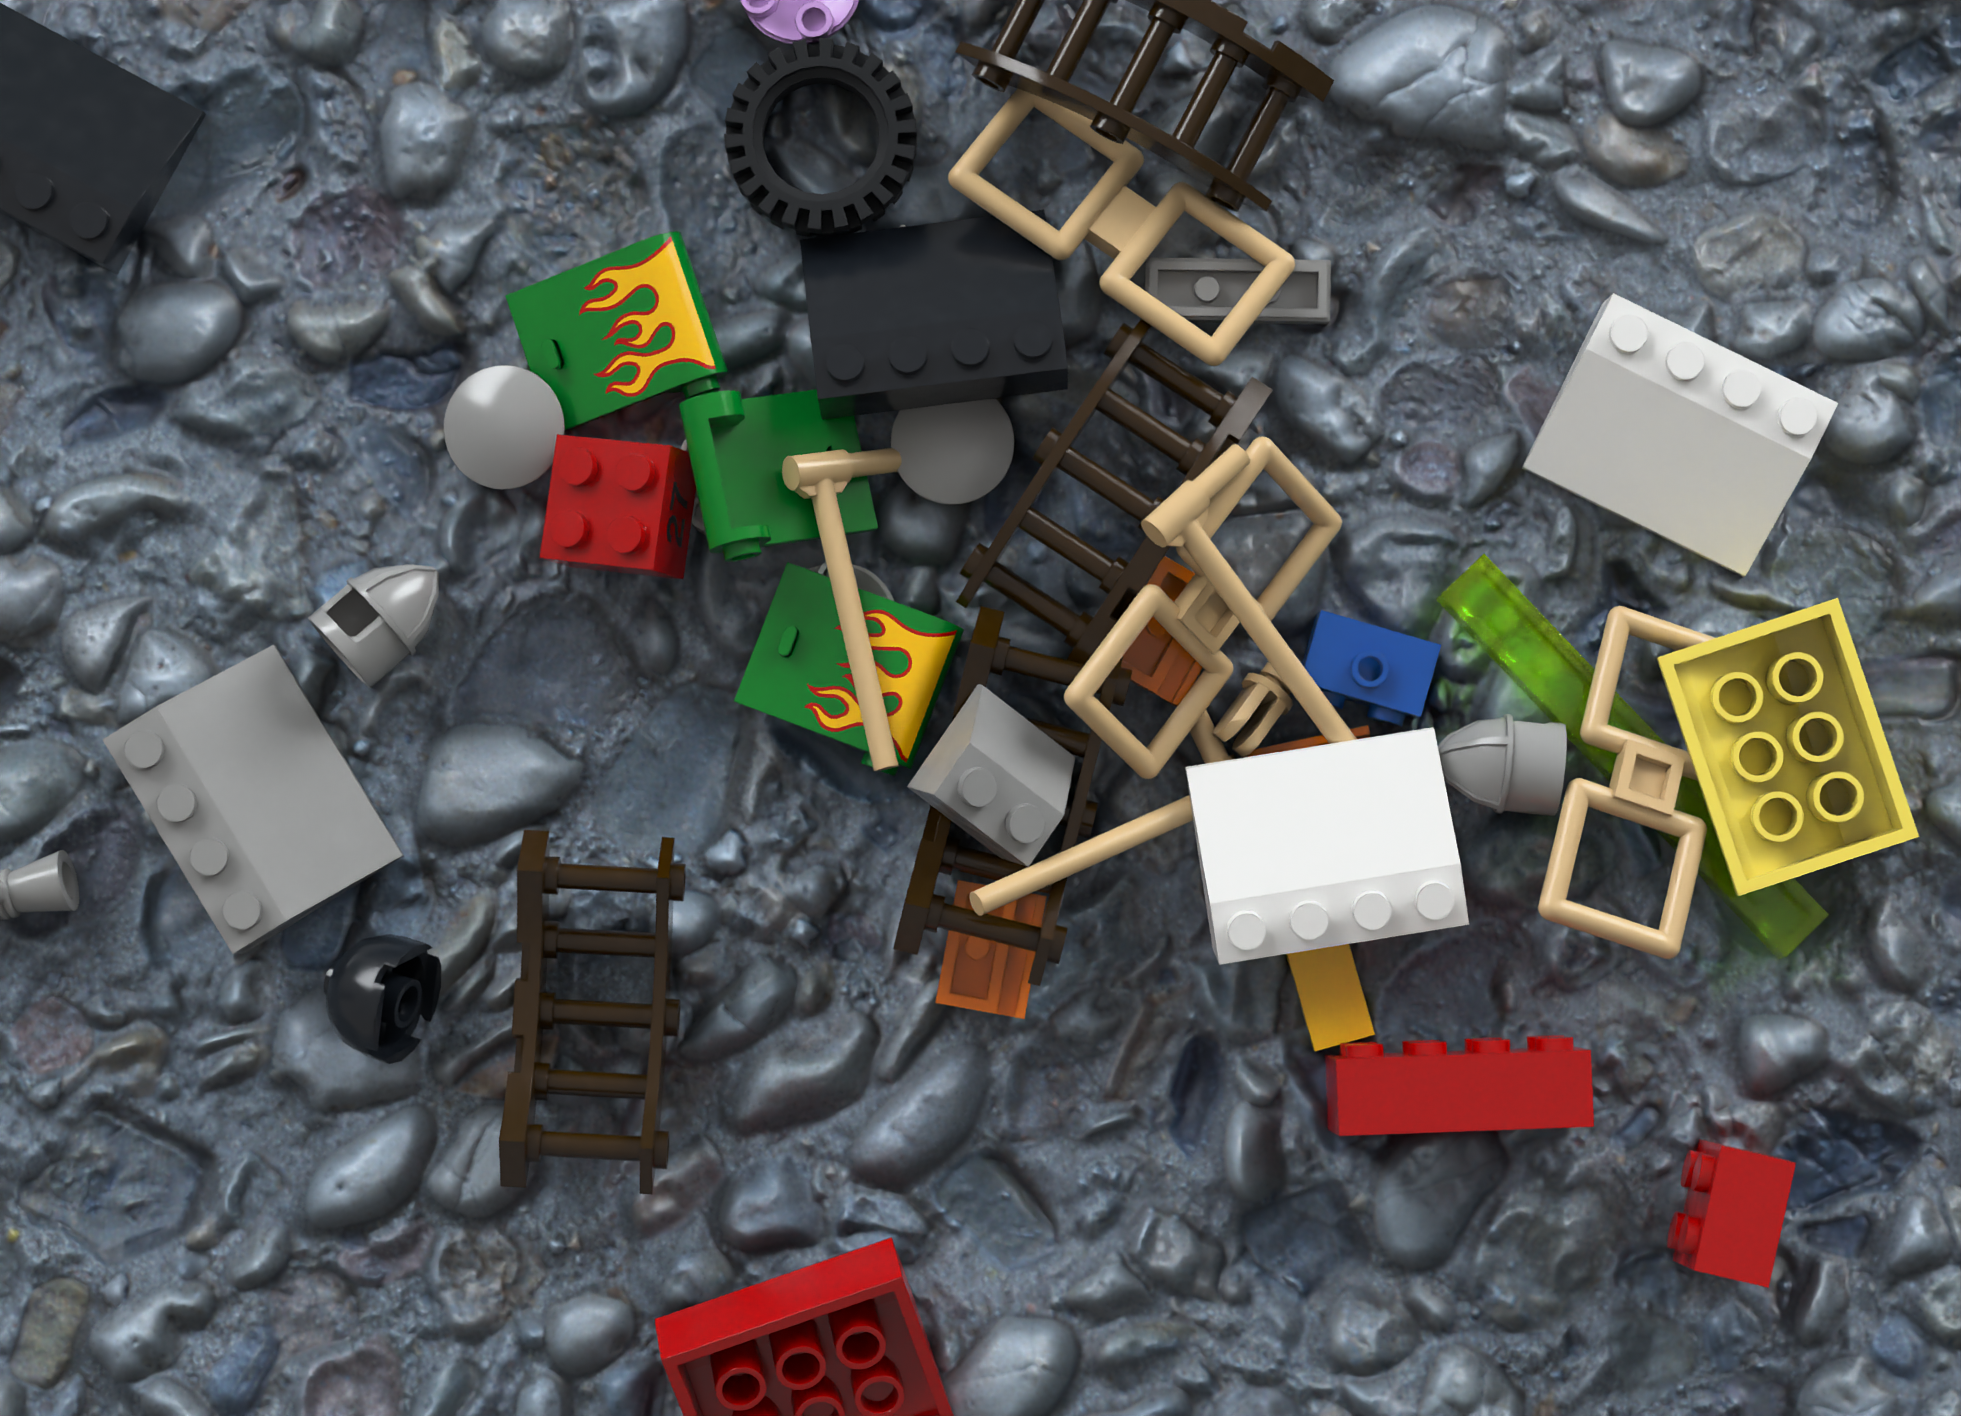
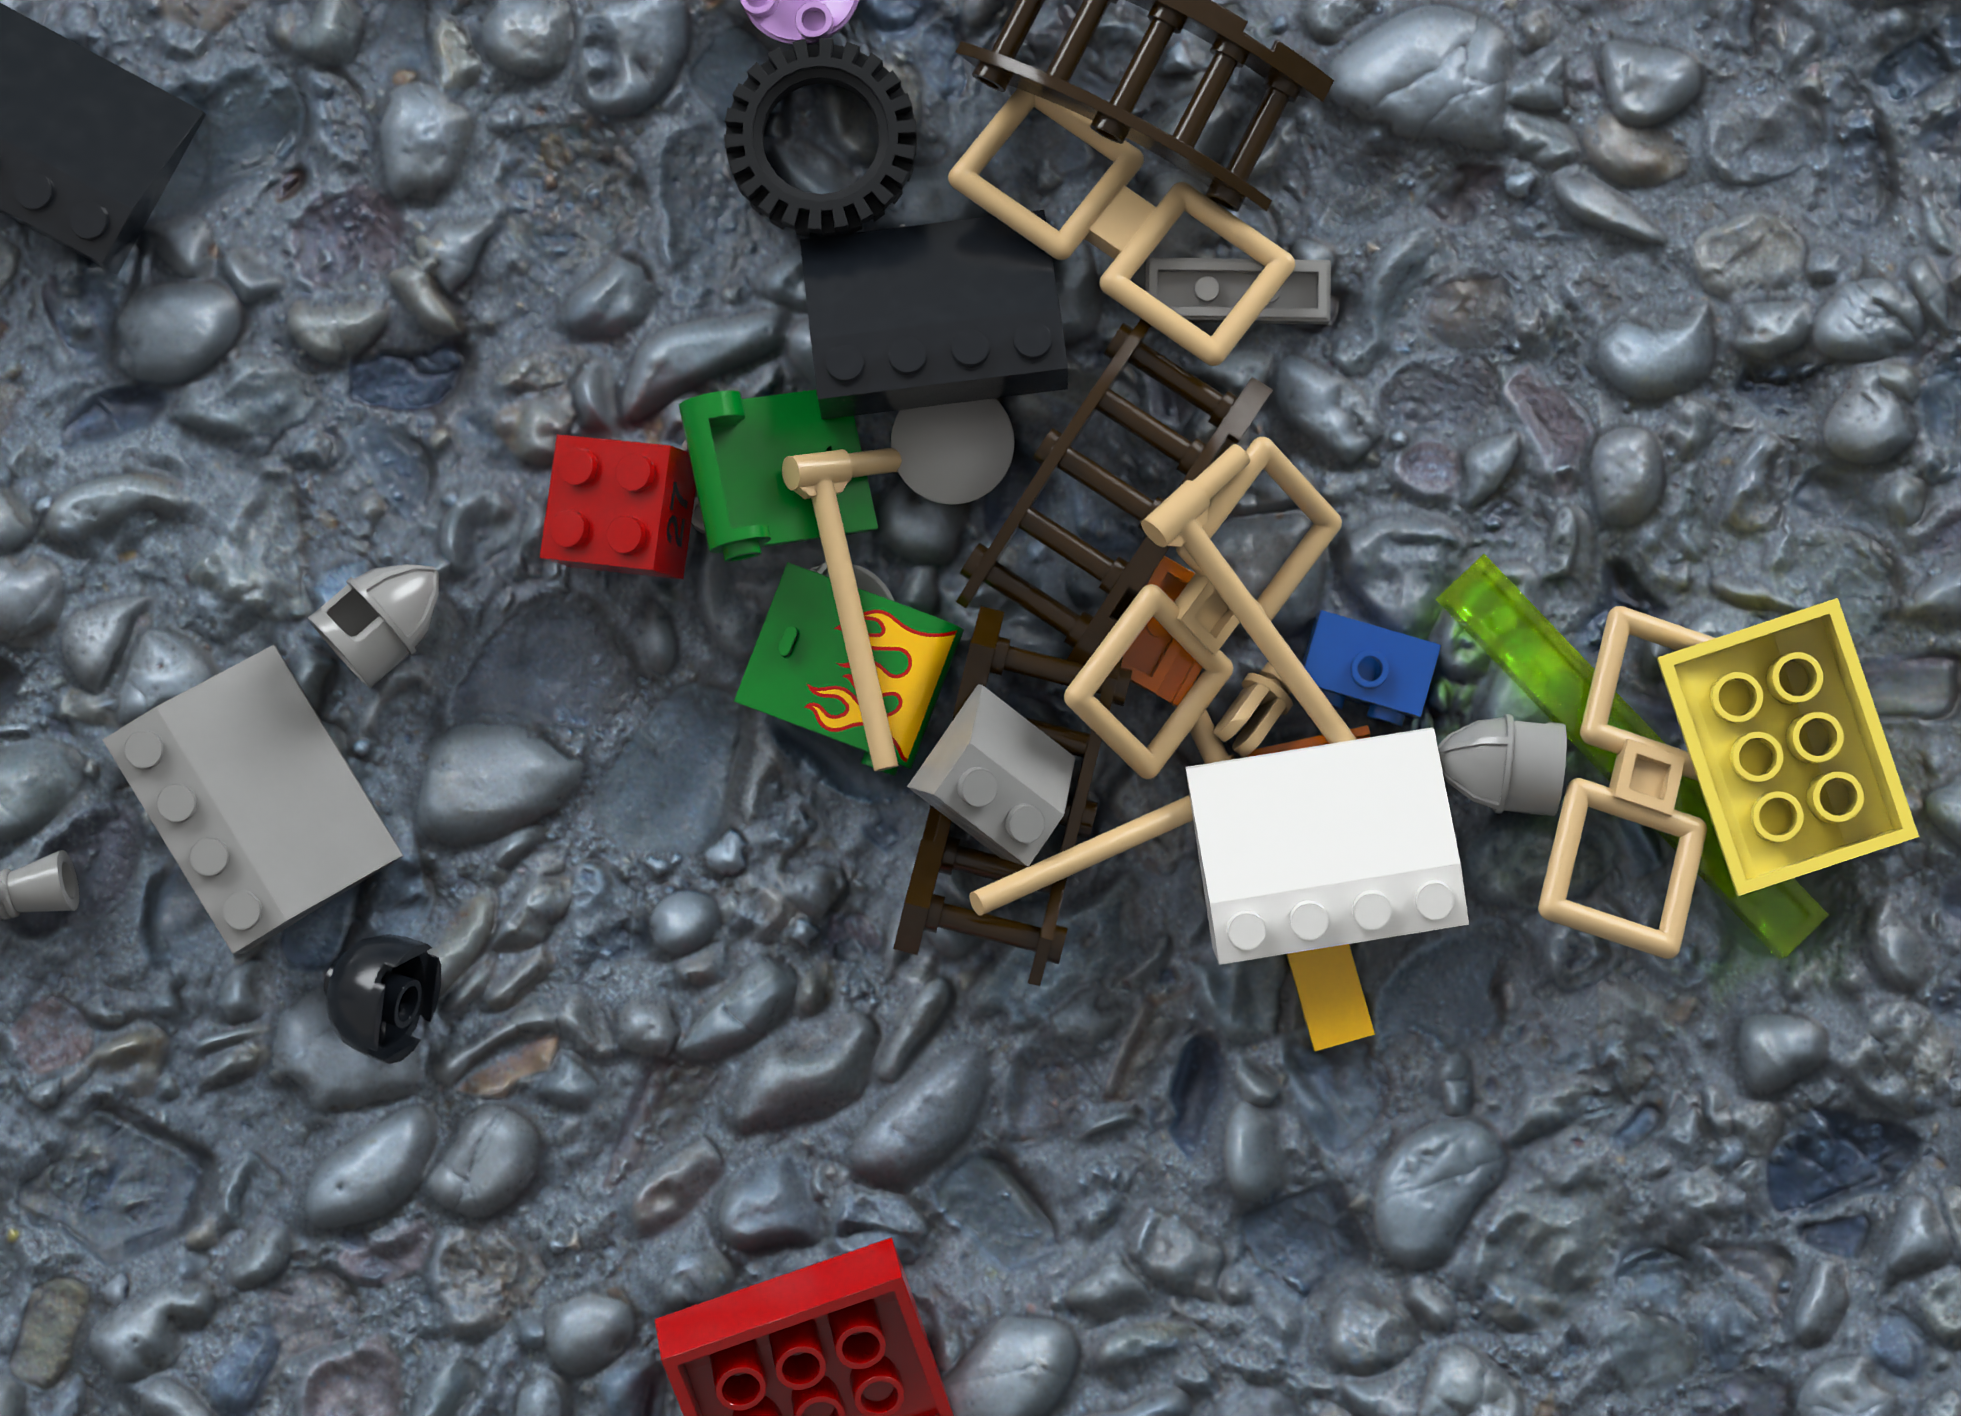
(503, 427): light grey dish -> none
(538, 1010): dark brown fence -> none
(624, 330): green door -> none
(984, 972): orange plate -> none
(1461, 1089): red brick -> none
(1679, 434): white slope -> none
(1731, 1212): red brick -> none

